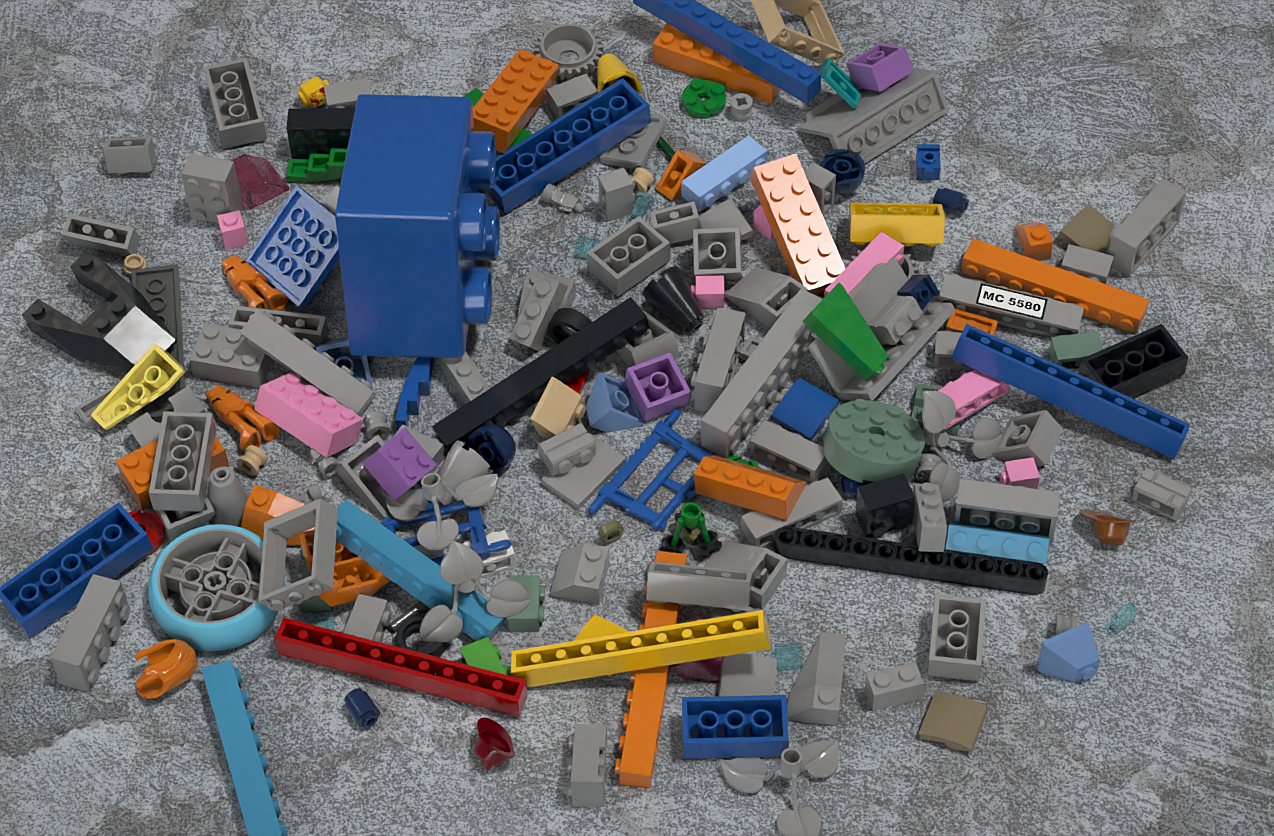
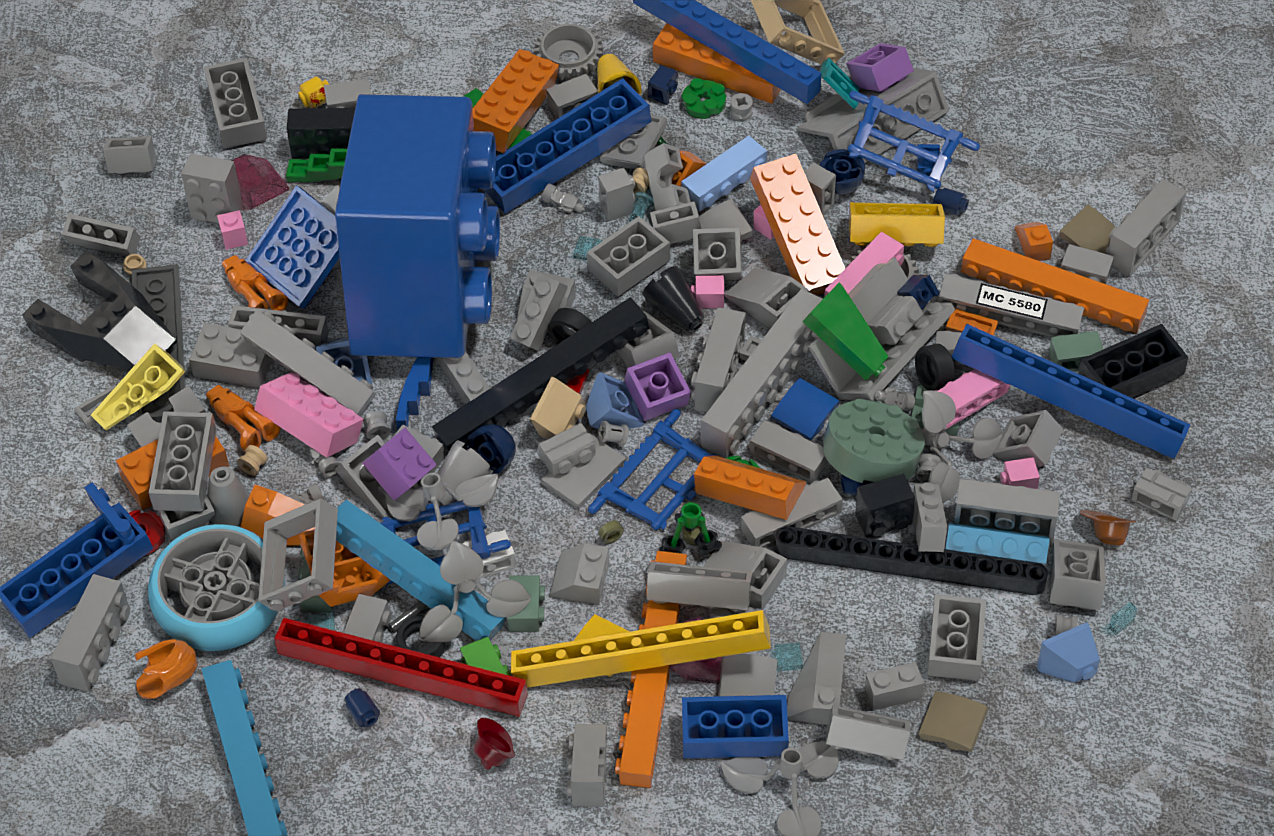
(110, 513): none -> blue plate
(613, 433): none -> light grey bush
(661, 166): none -> light grey arch
(662, 84): none -> dark blue brick
(866, 129): none -> blue piece
(867, 733): none -> light grey brick
(902, 399): none -> light grey piece
(934, 366): none -> black tyre
(1077, 575): none -> light grey slope

